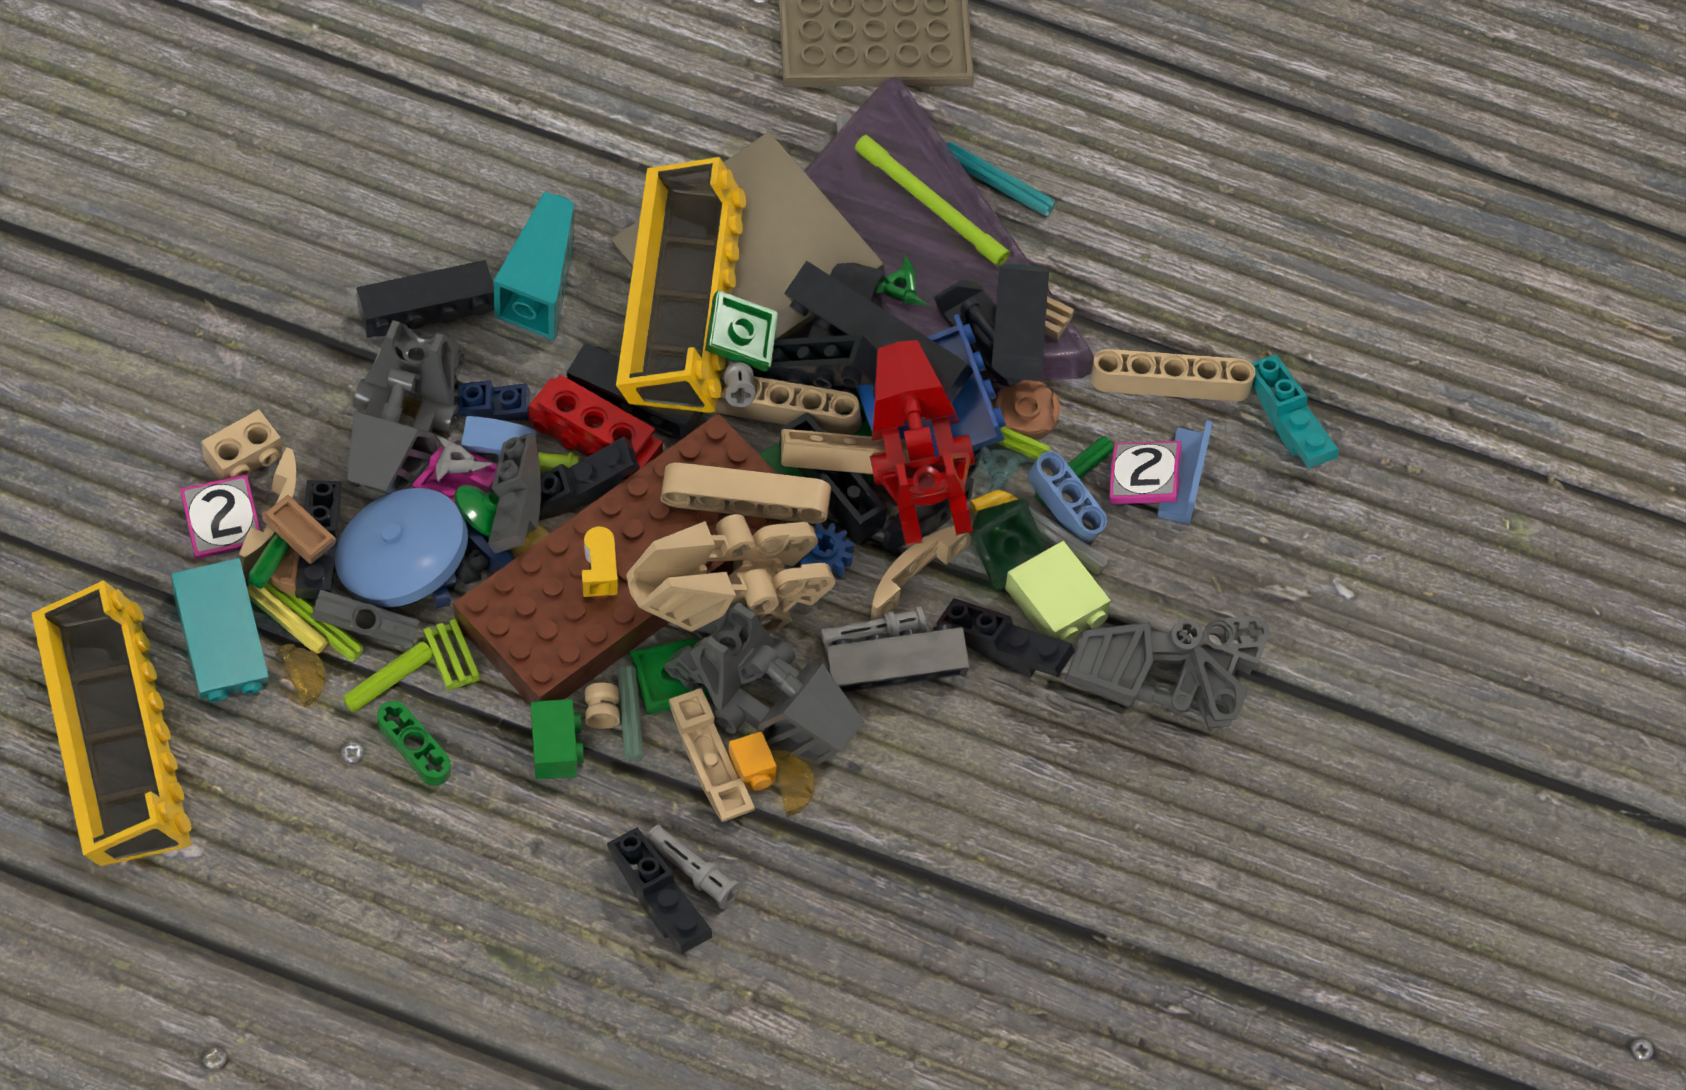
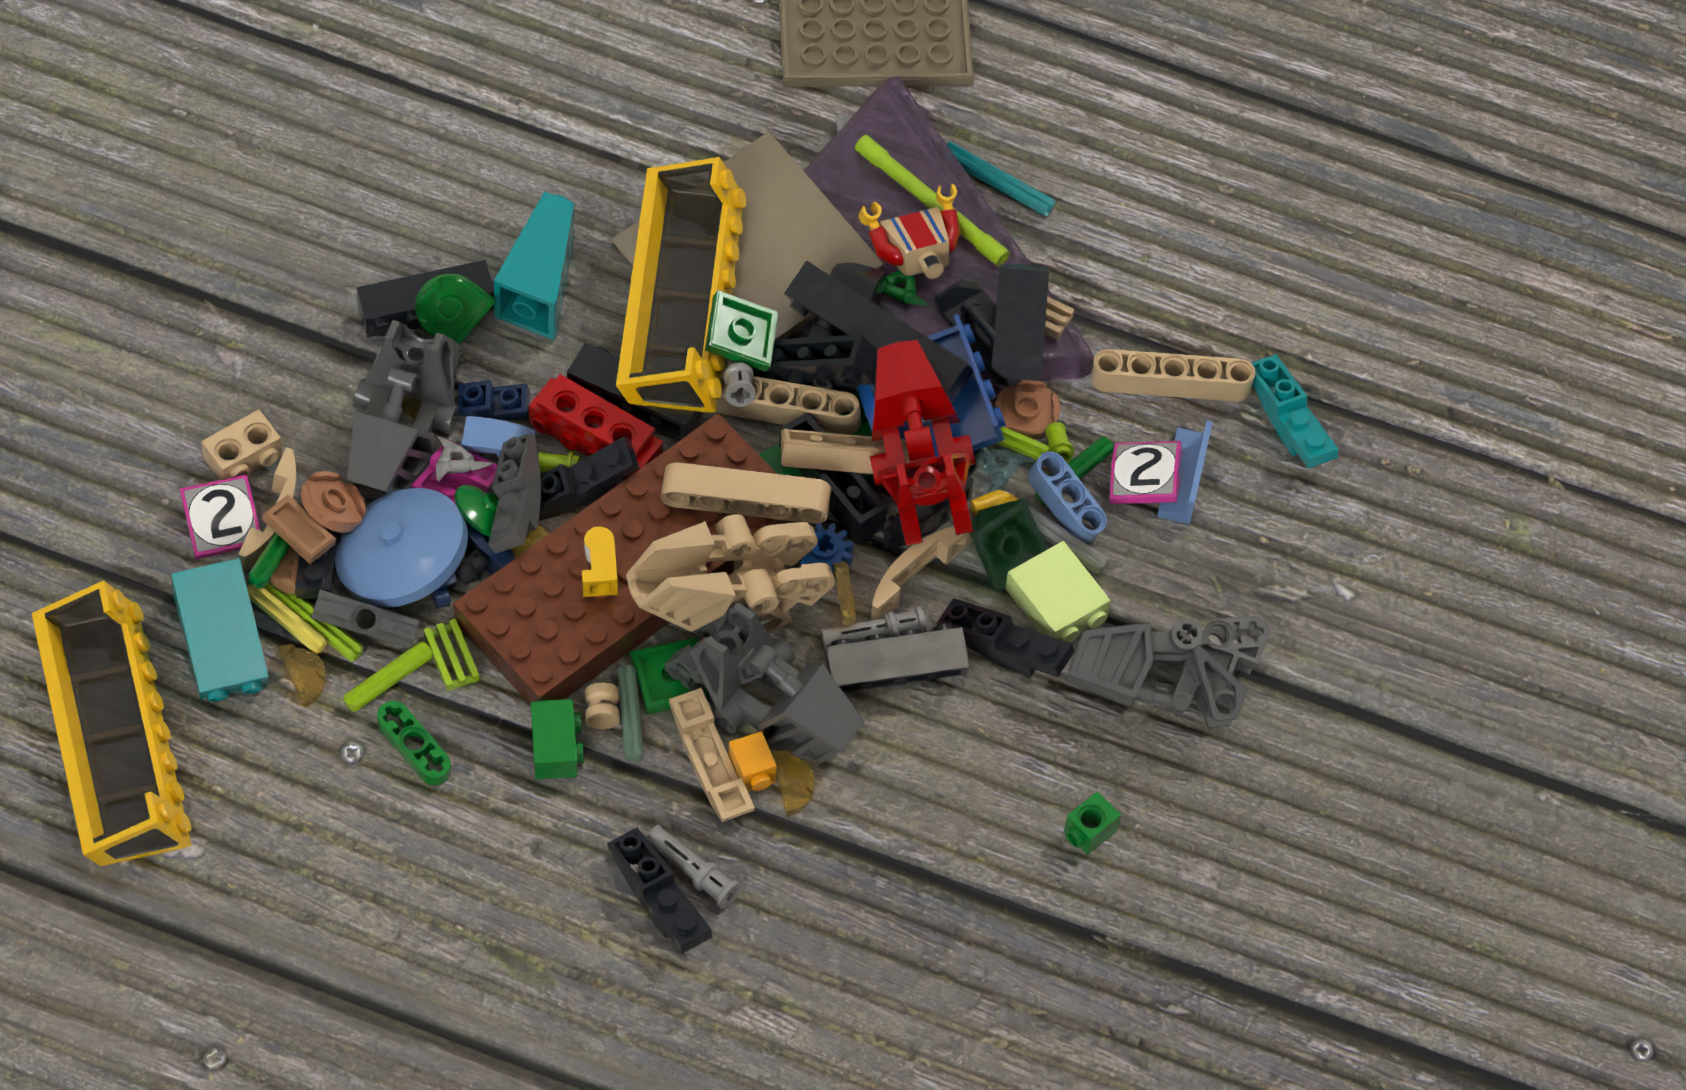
(333, 502): none -> nougat tile
(451, 306): none -> green tile
(845, 593): none -> clear yellow tile
(916, 240): none -> torso
(1058, 441): none -> lime pin
(1097, 811): none -> green brick

